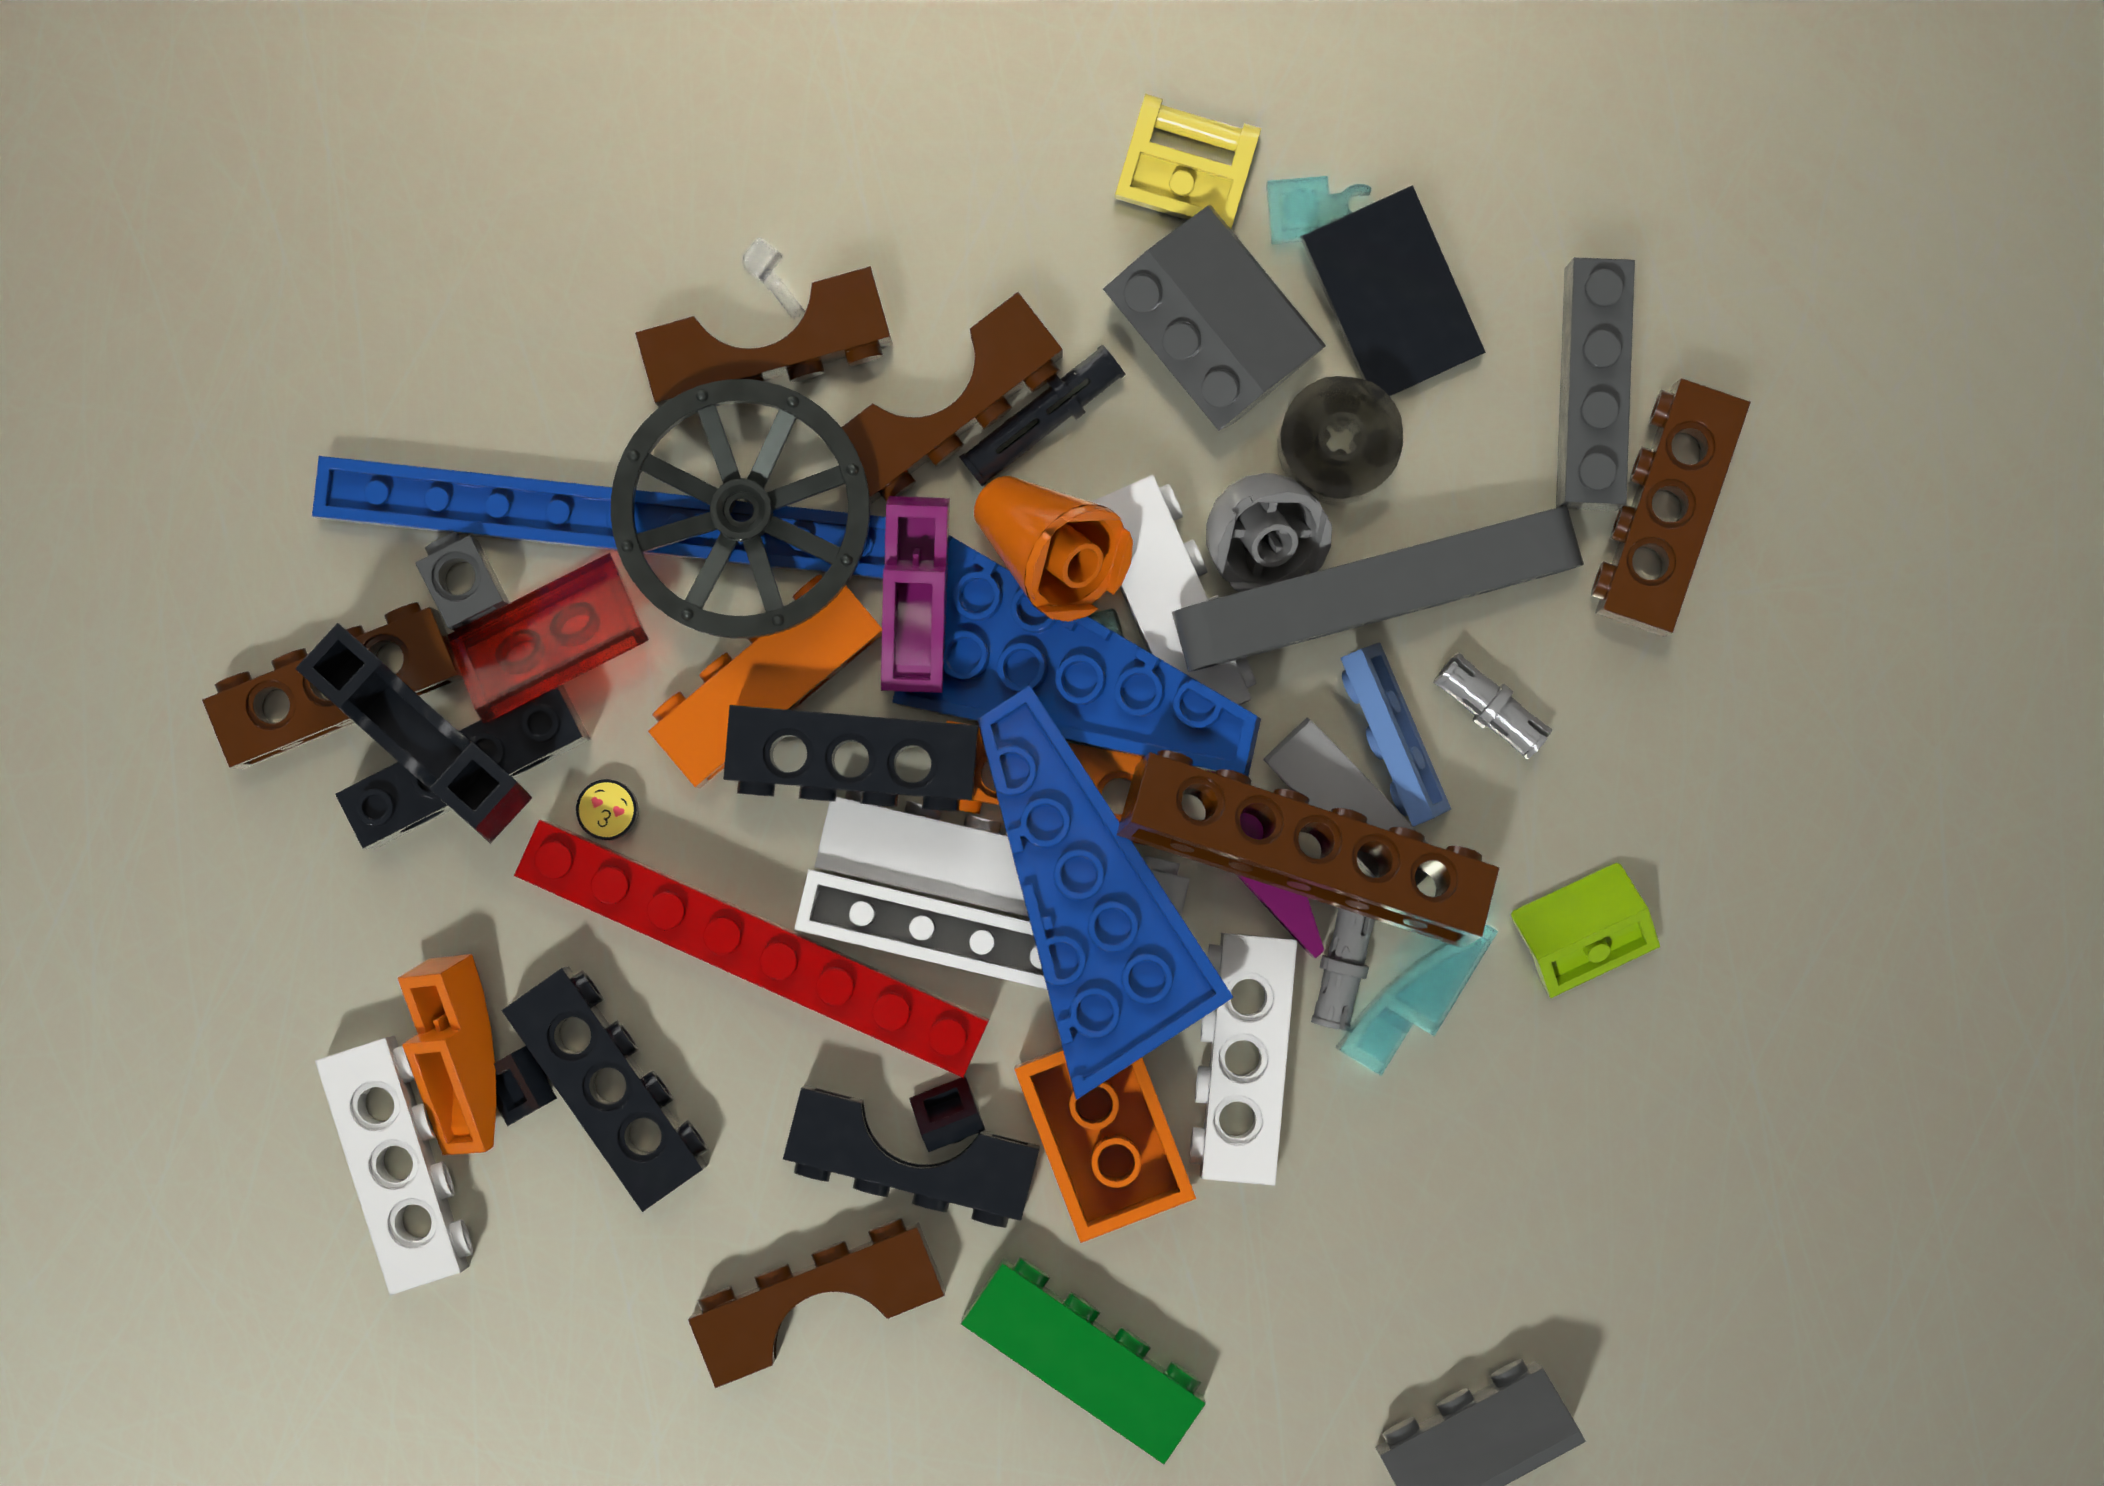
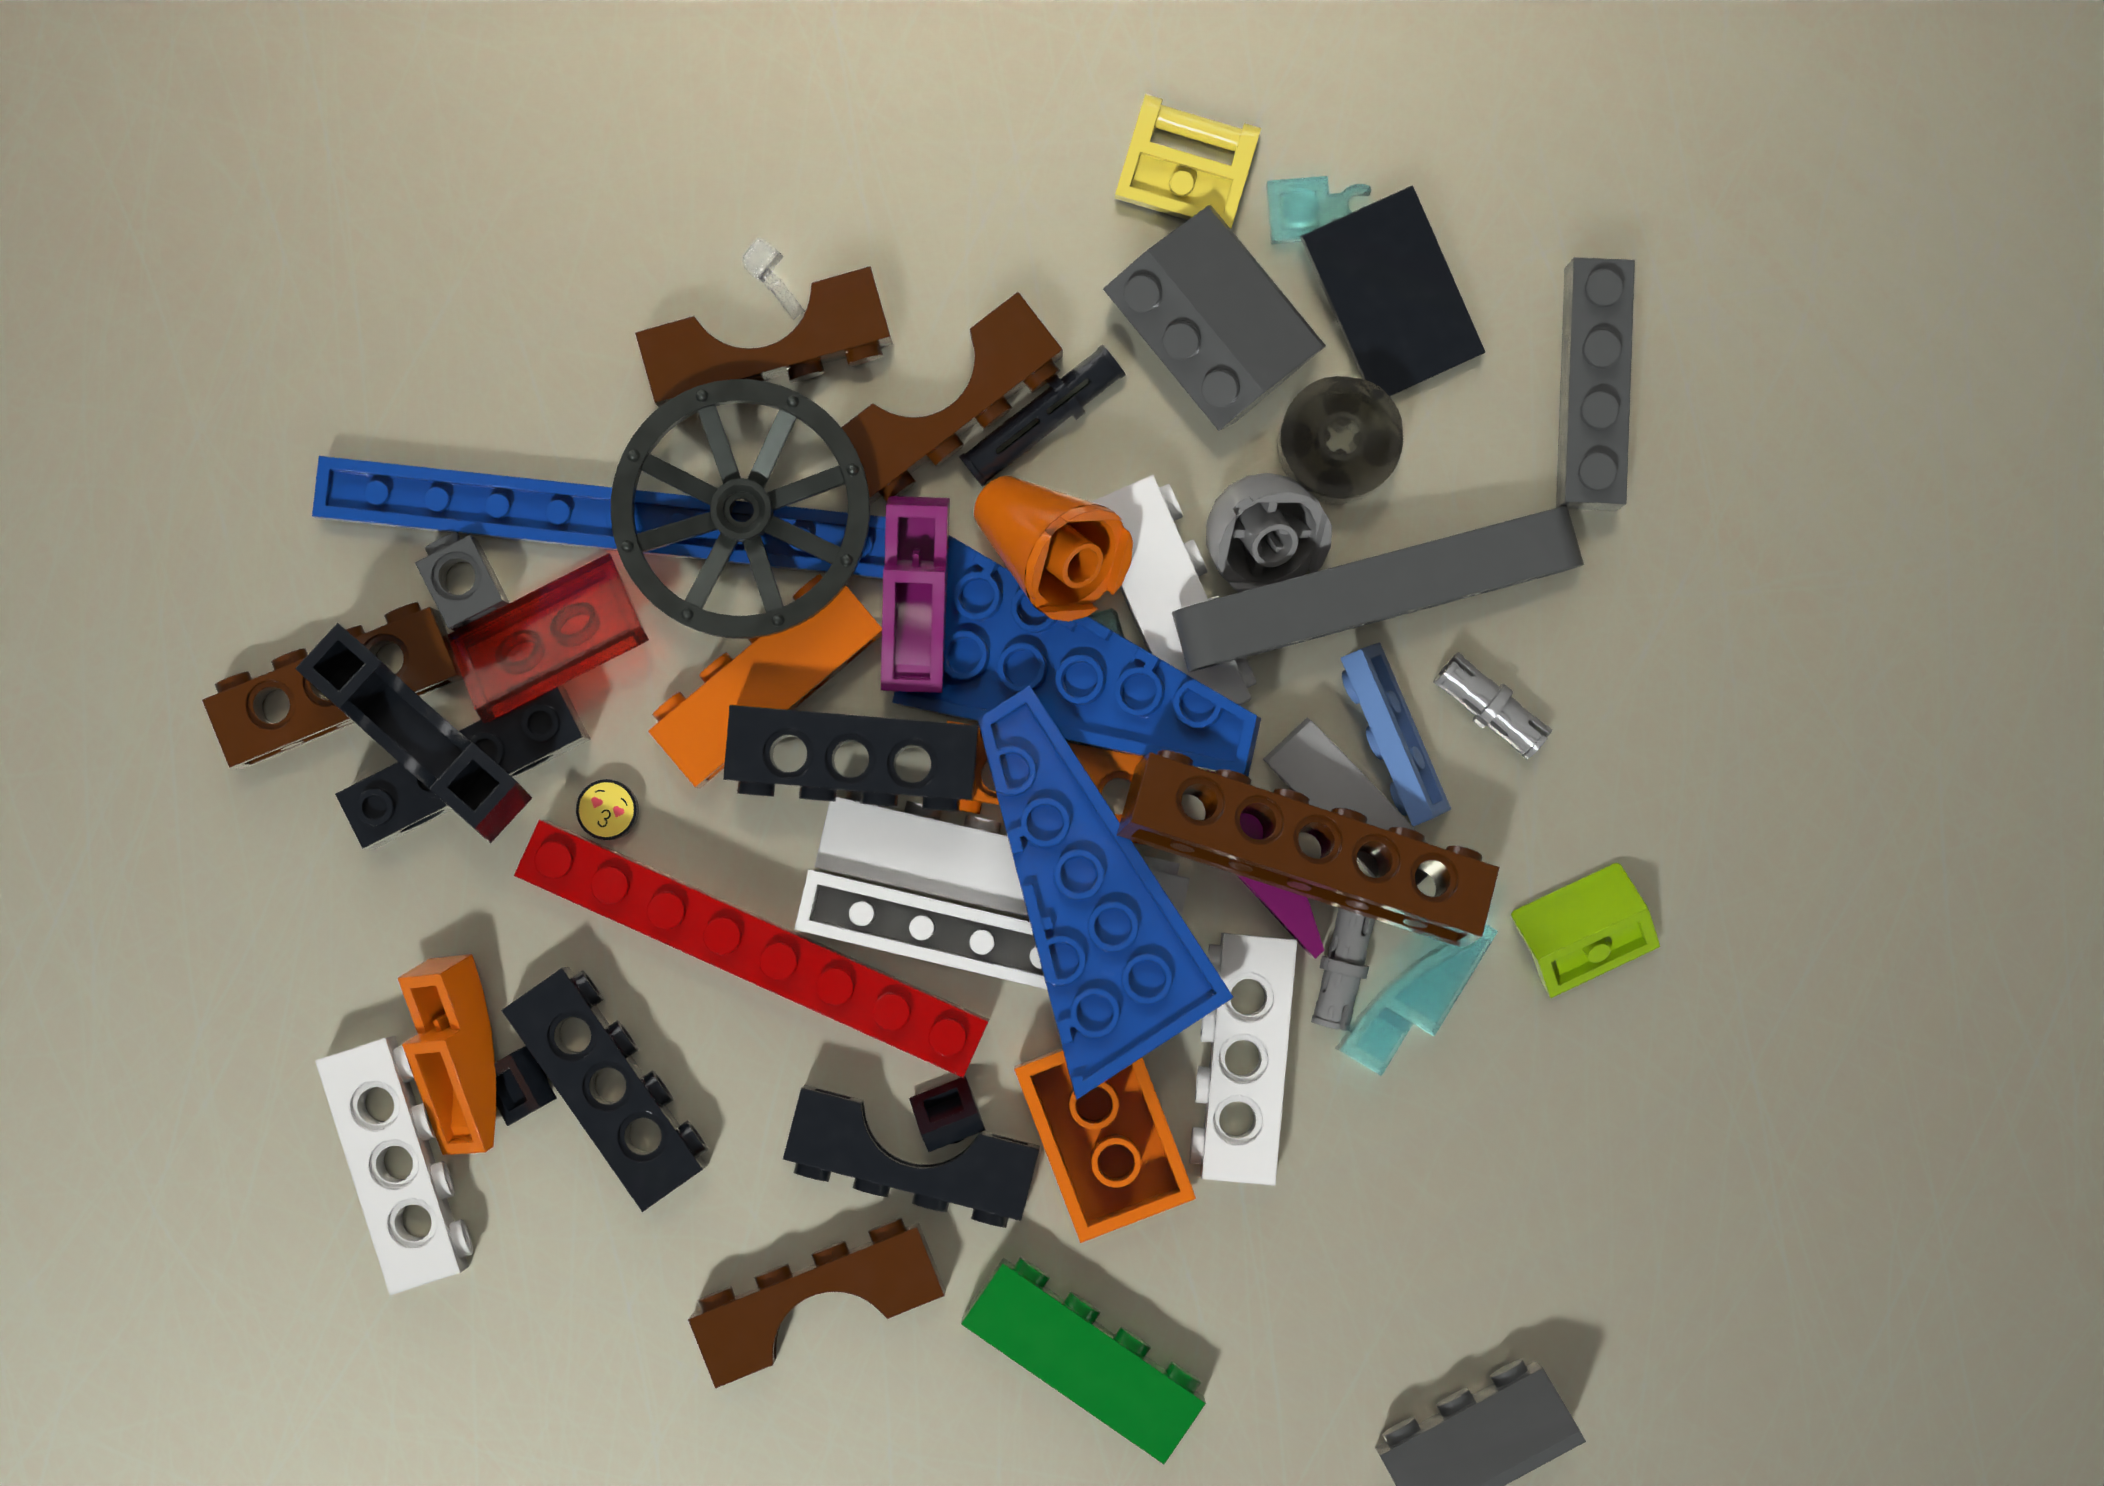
(1716, 424): reddish brown brick -> none

